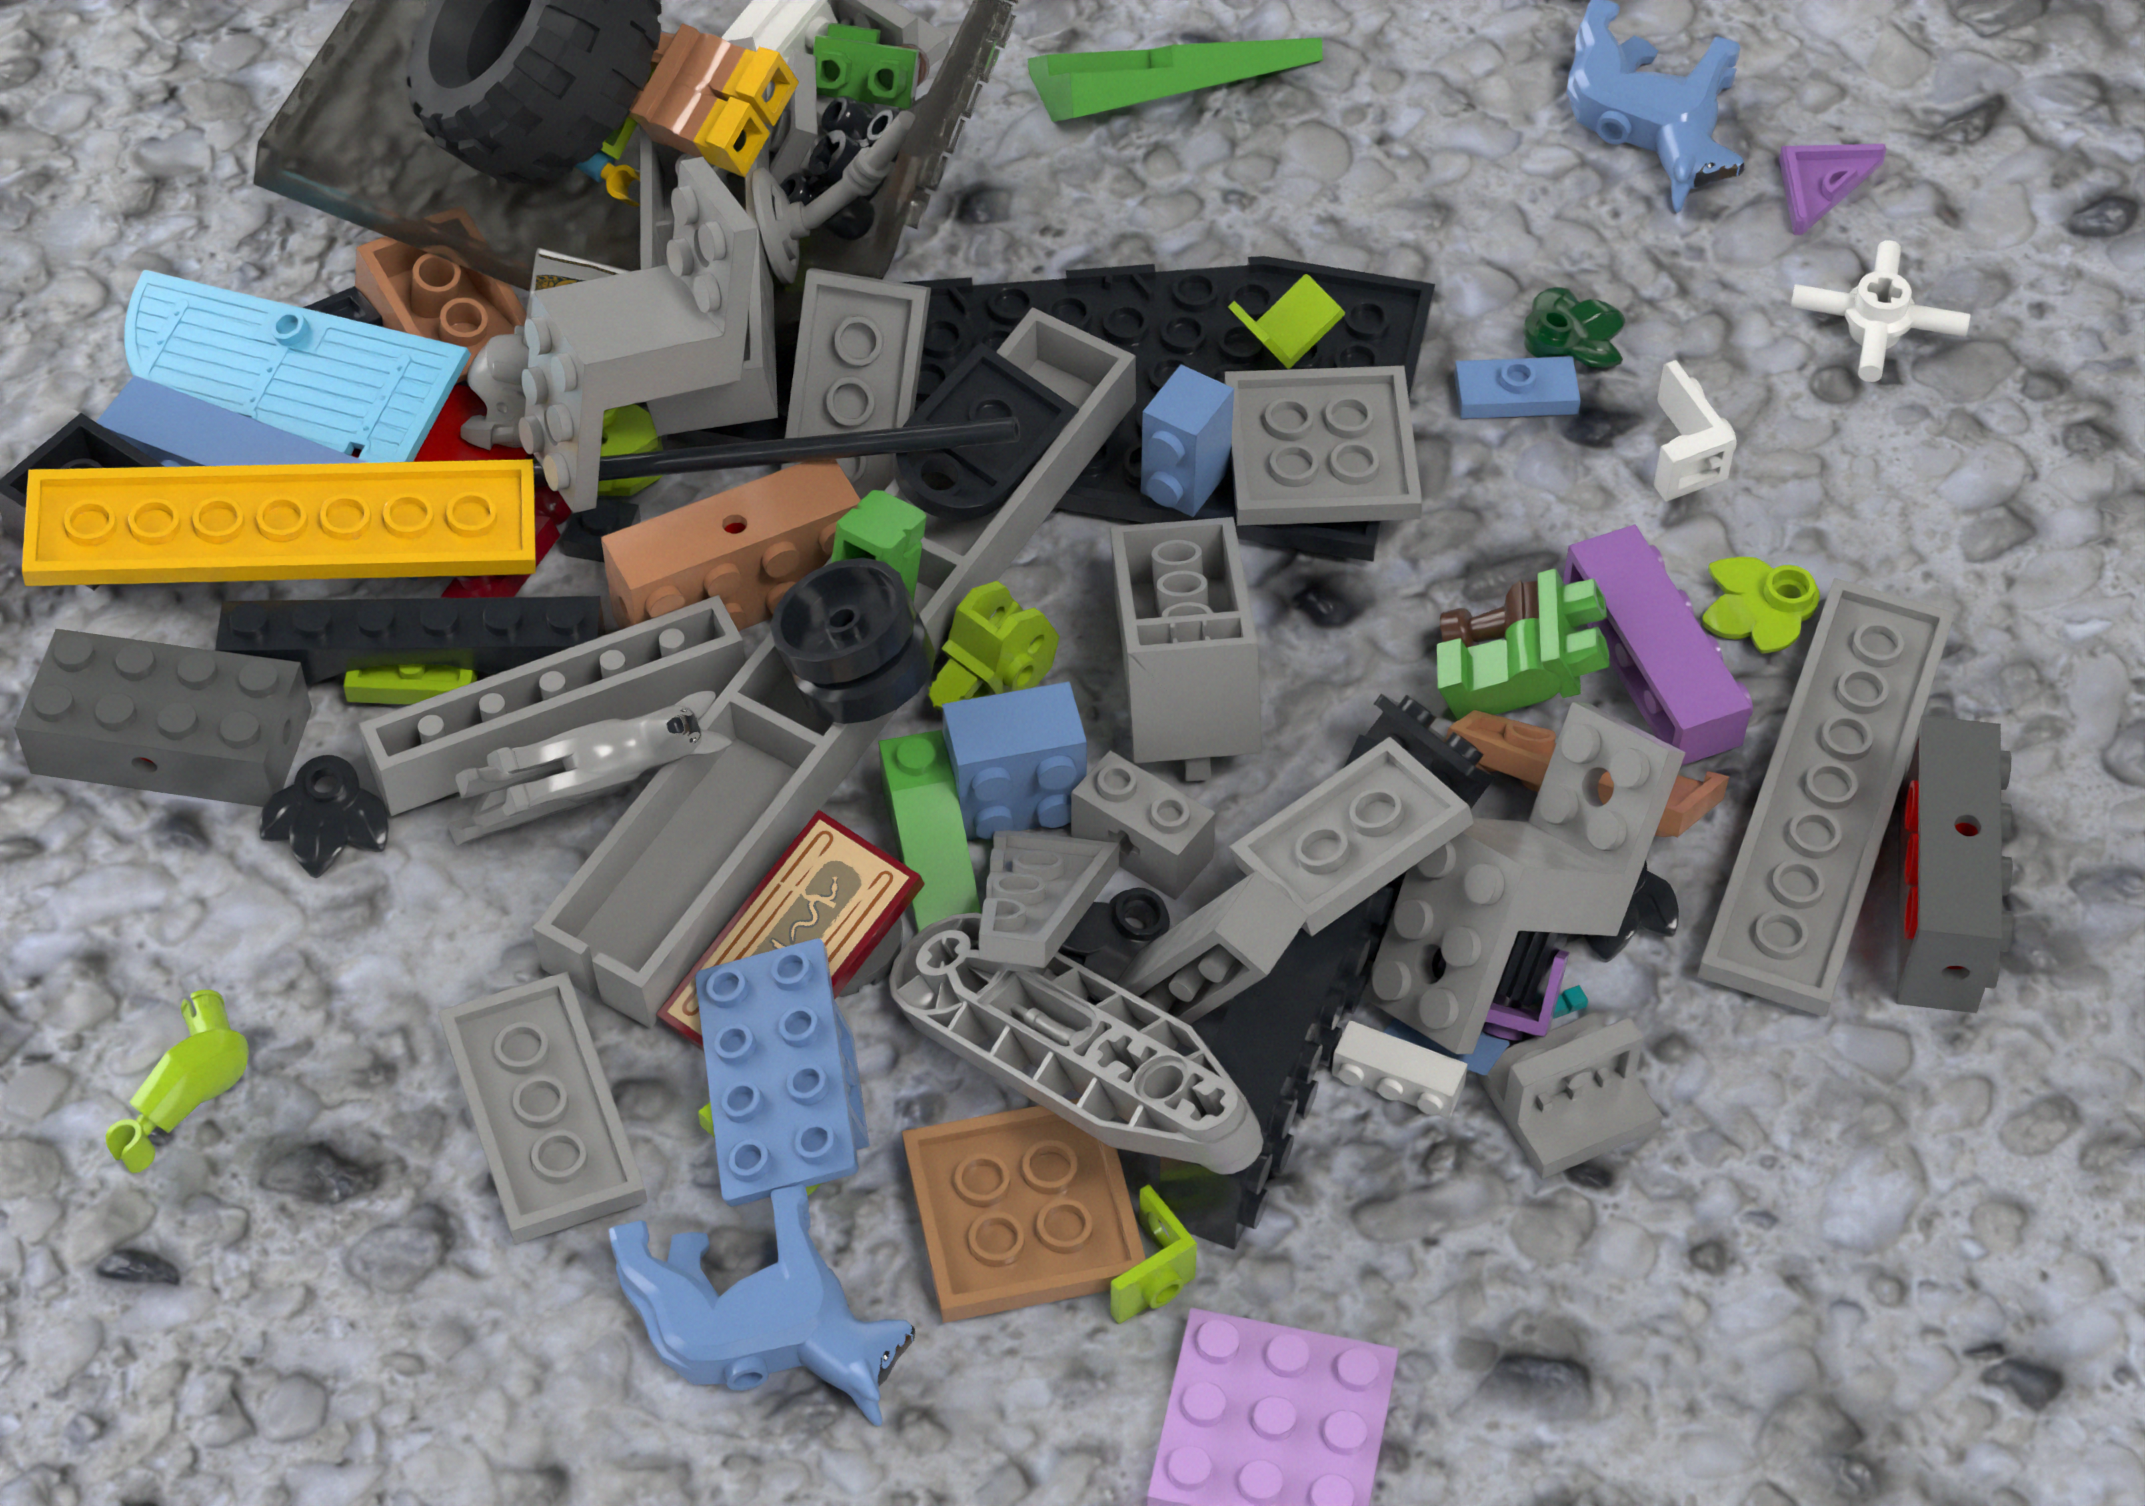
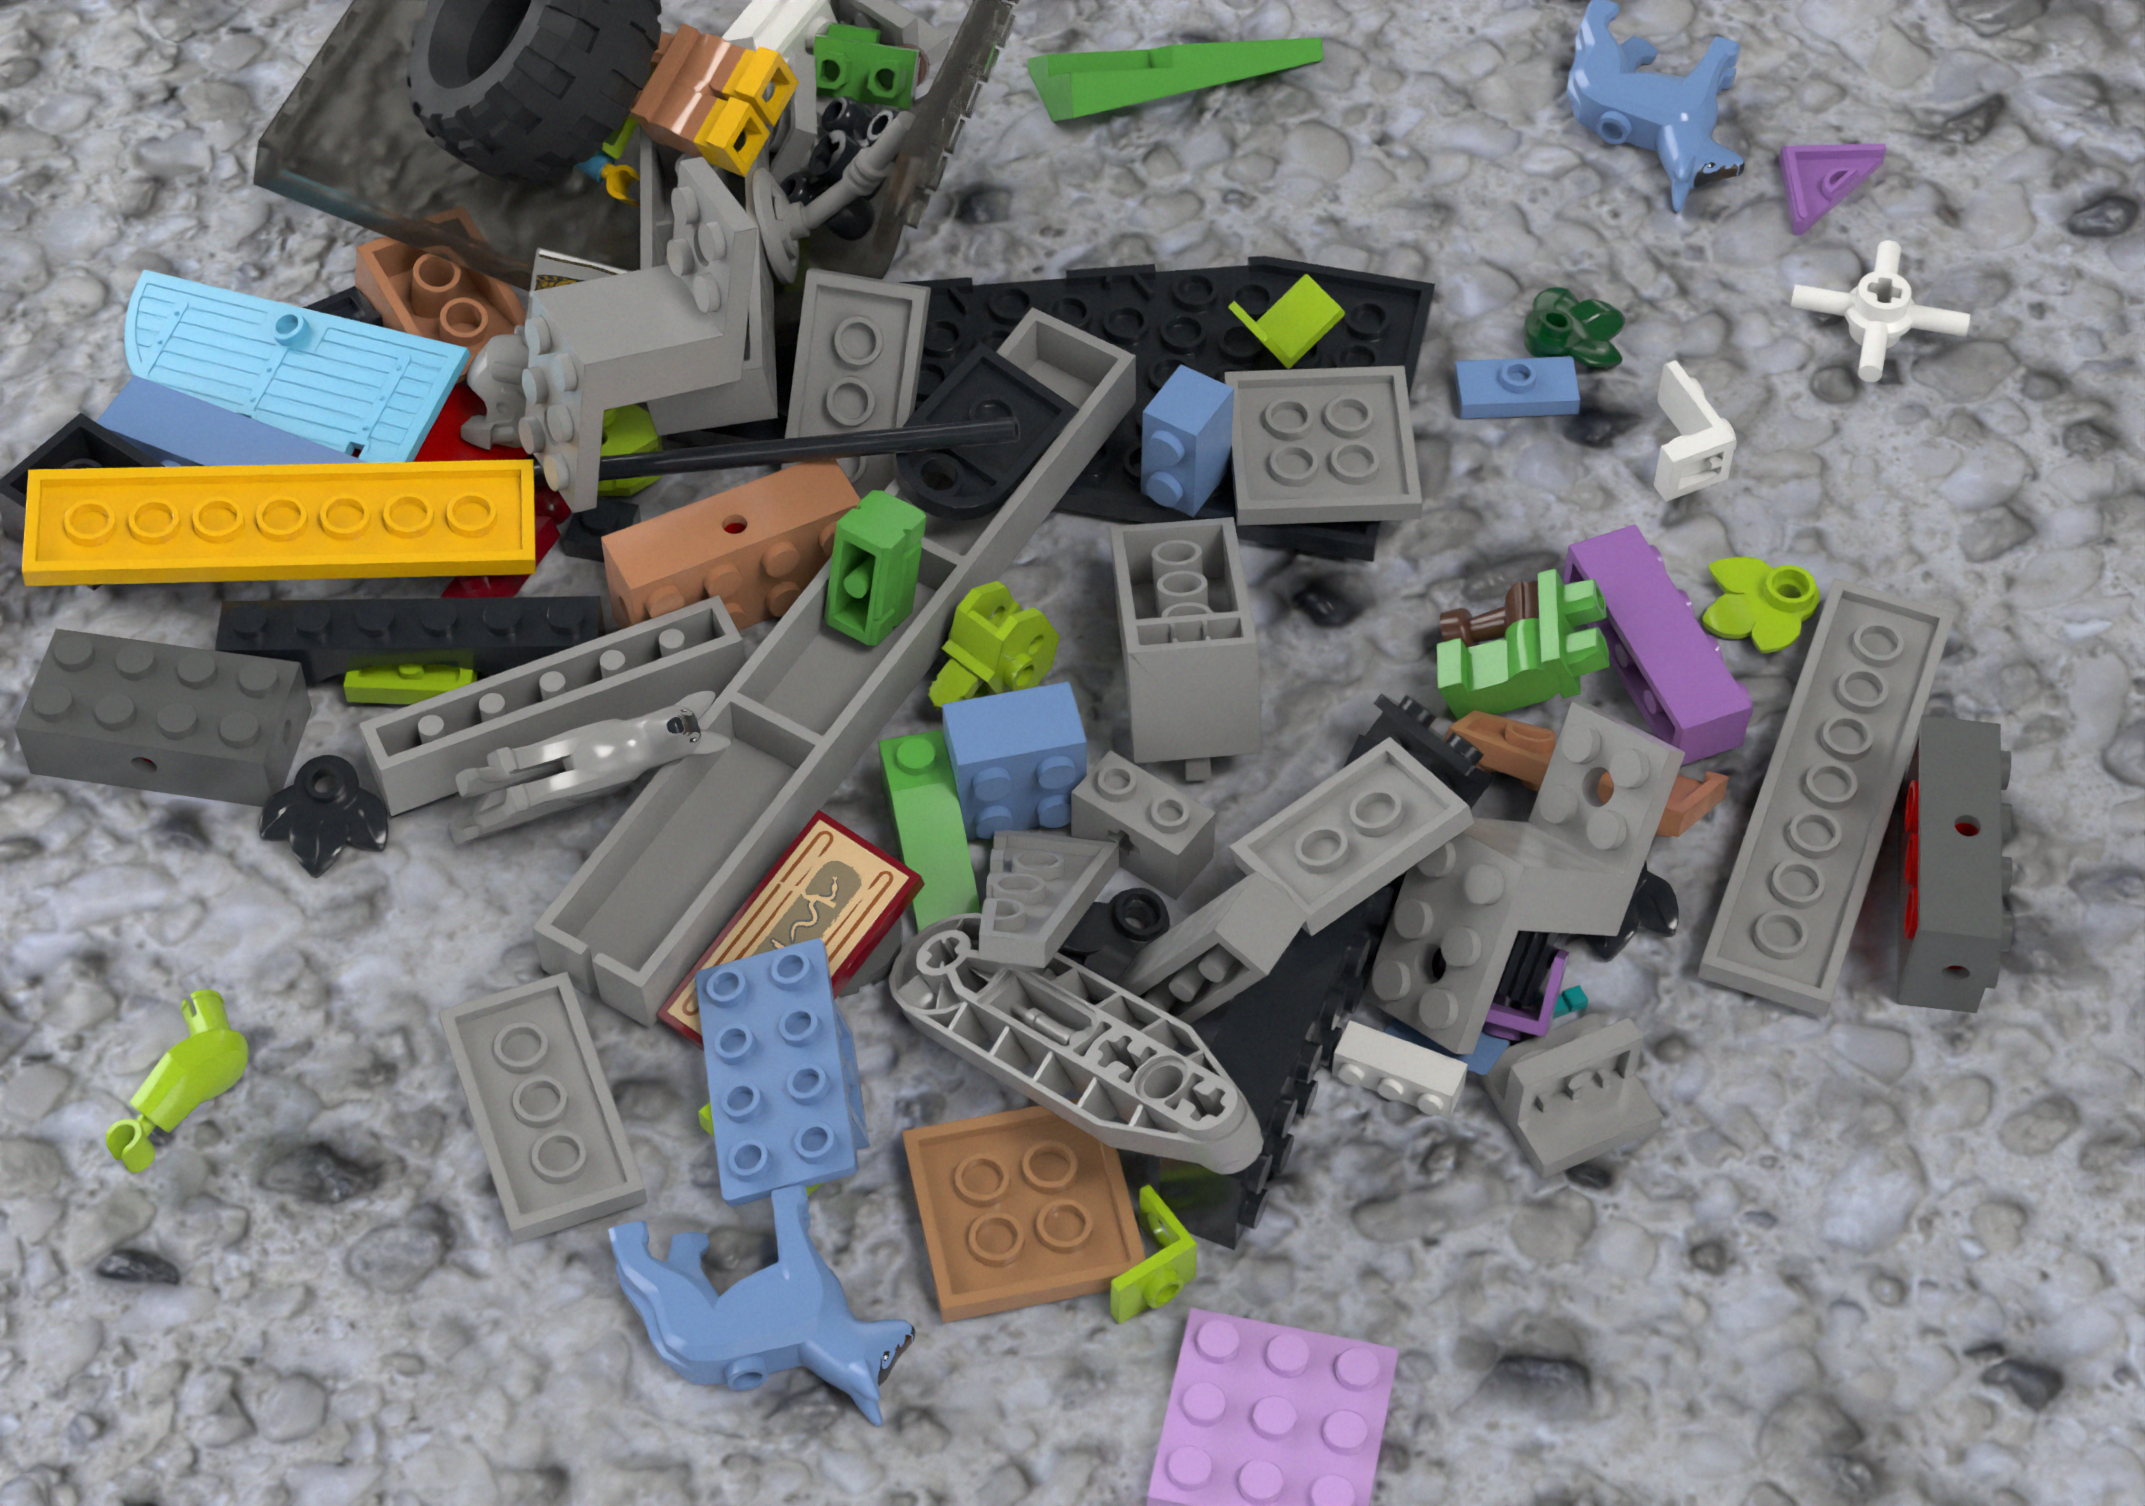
(853, 640): black wheel -> none

